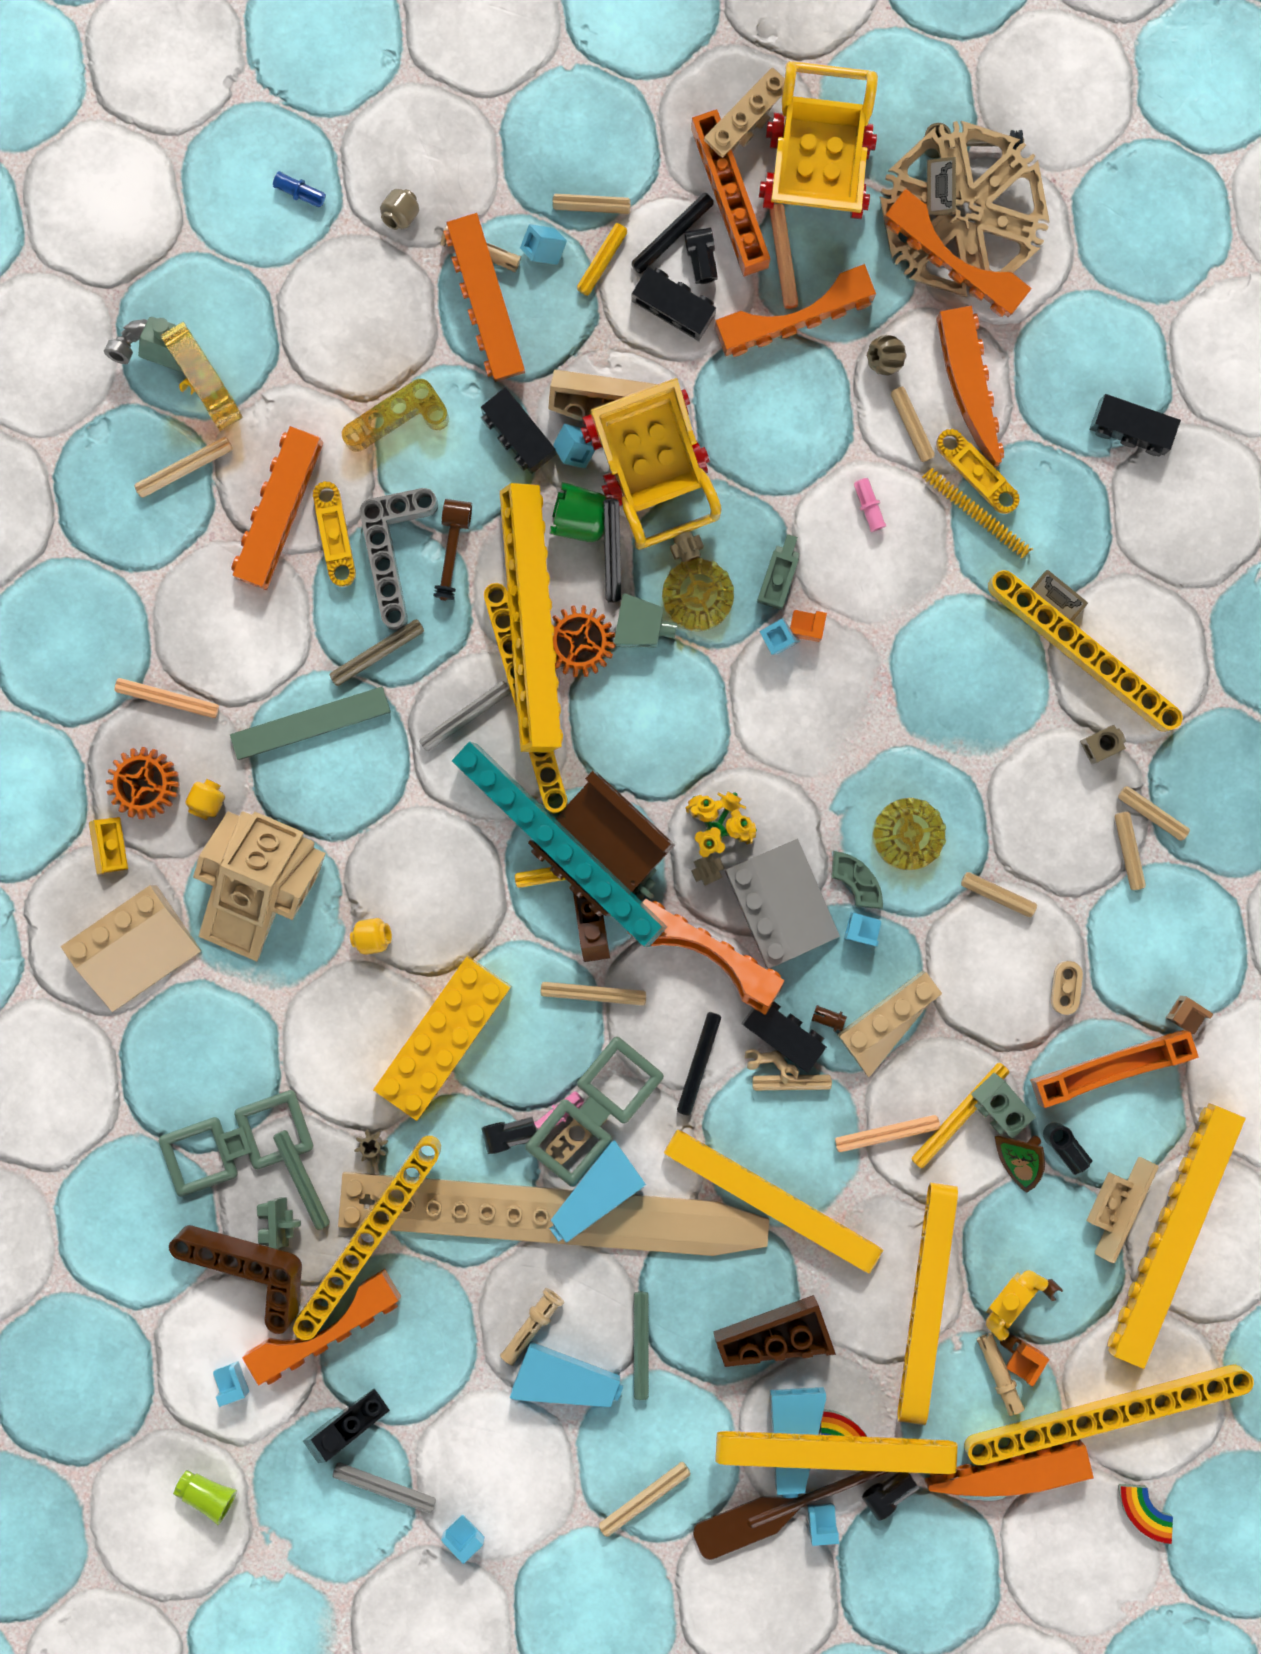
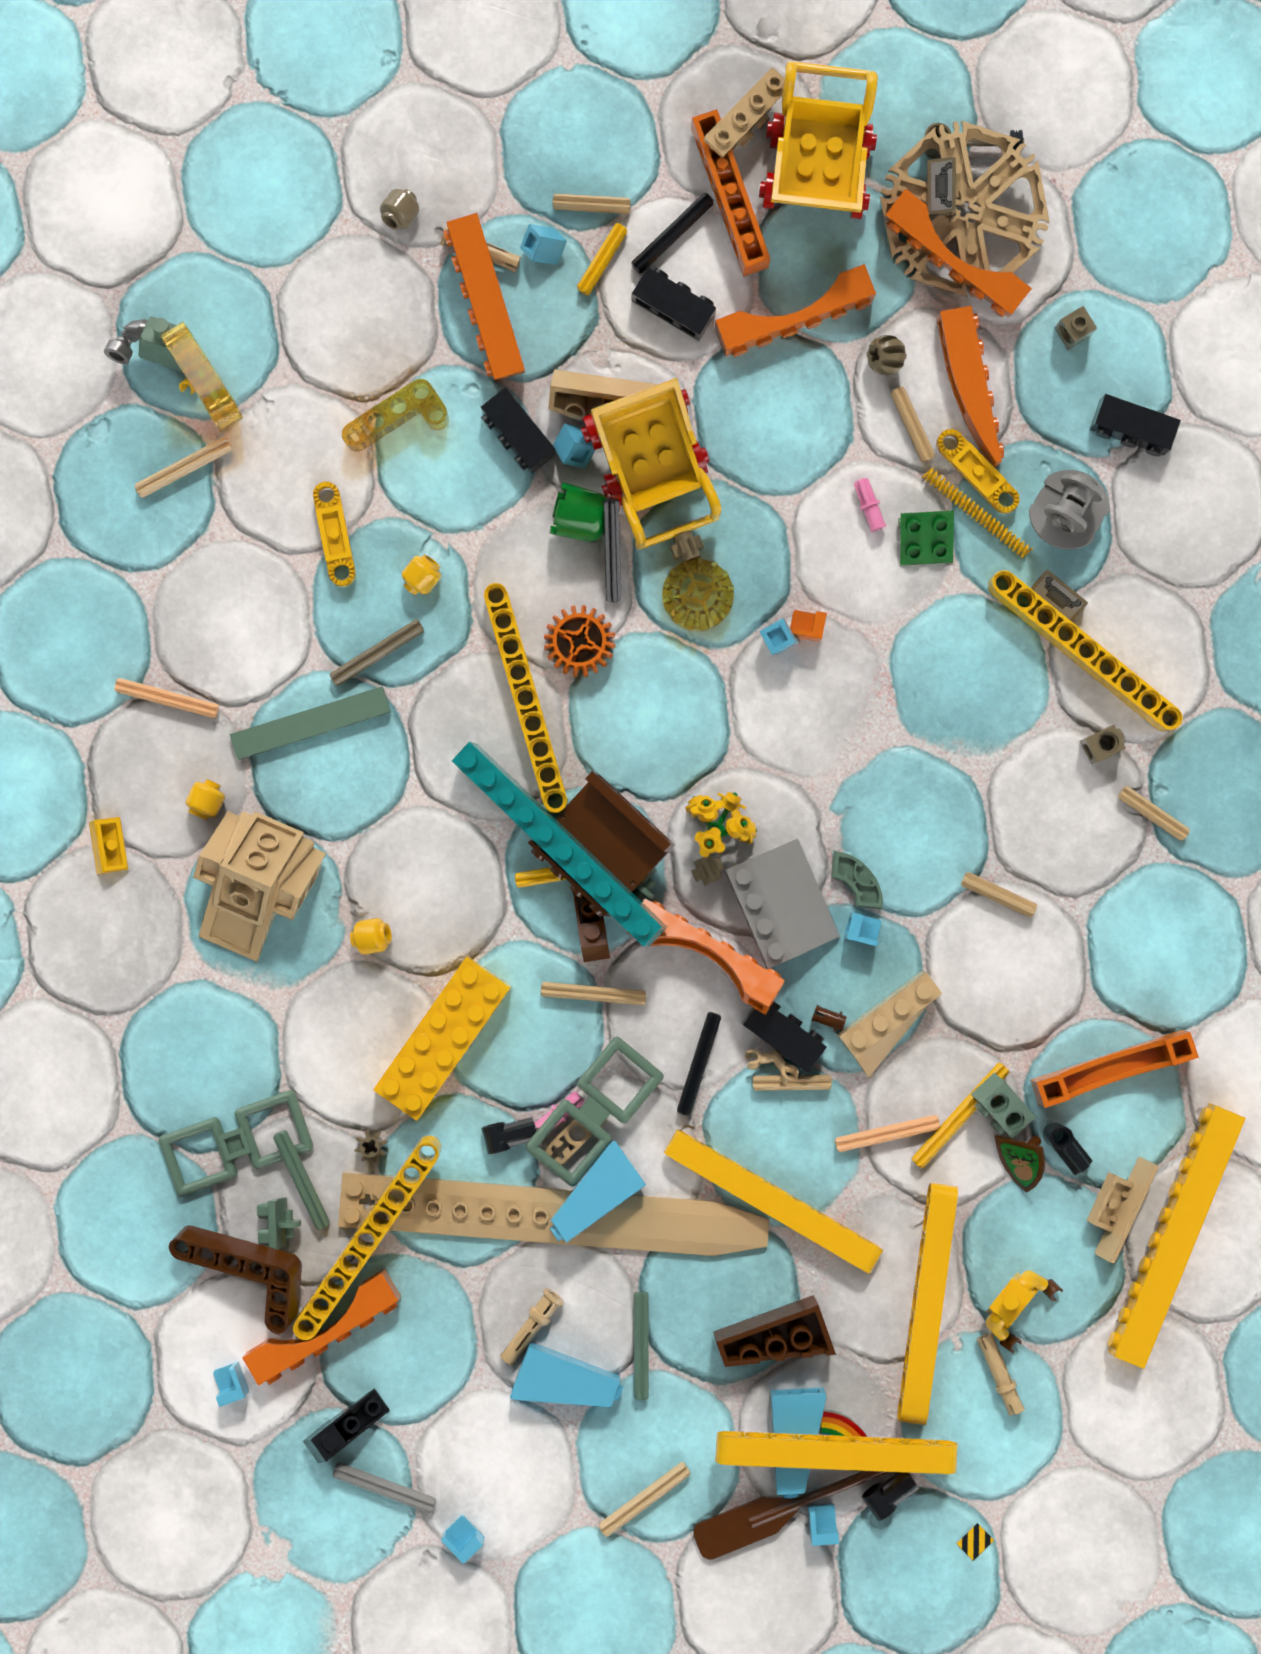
(131, 948): tan slope -> none
(139, 794): orange gear -> none
(205, 1495): lime plant -> none
(277, 507): orange brick -> none
(299, 189): blue axle -> none
(386, 550): light grey beam -> none
(421, 574): none -> yellow head
(457, 516): reddish brown piece -> none
(465, 716): light grey axle -> none
(530, 618): yellow brick -> none
(641, 623): sand green torso -> none
(700, 249): black piece -> none
(779, 574): sand green hinge -> none
(784, 256): light nougat axle -> none
(913, 857): clear yellow gear -> none
(926, 537): none -> green hinge
(975, 1541): none -> sticker
(1018, 1475): orange slope -> none
(1027, 1362): orange panel -> none
(1066, 987): tan plate -> none
(1069, 509): none -> light grey piece
(1075, 327): none -> dark tan brick
(1120, 1418): yellow beam -> none
(1130, 851): tan axle -> none
(1144, 1515): tile -> none
(1188, 1014): medium nougat panel -> none

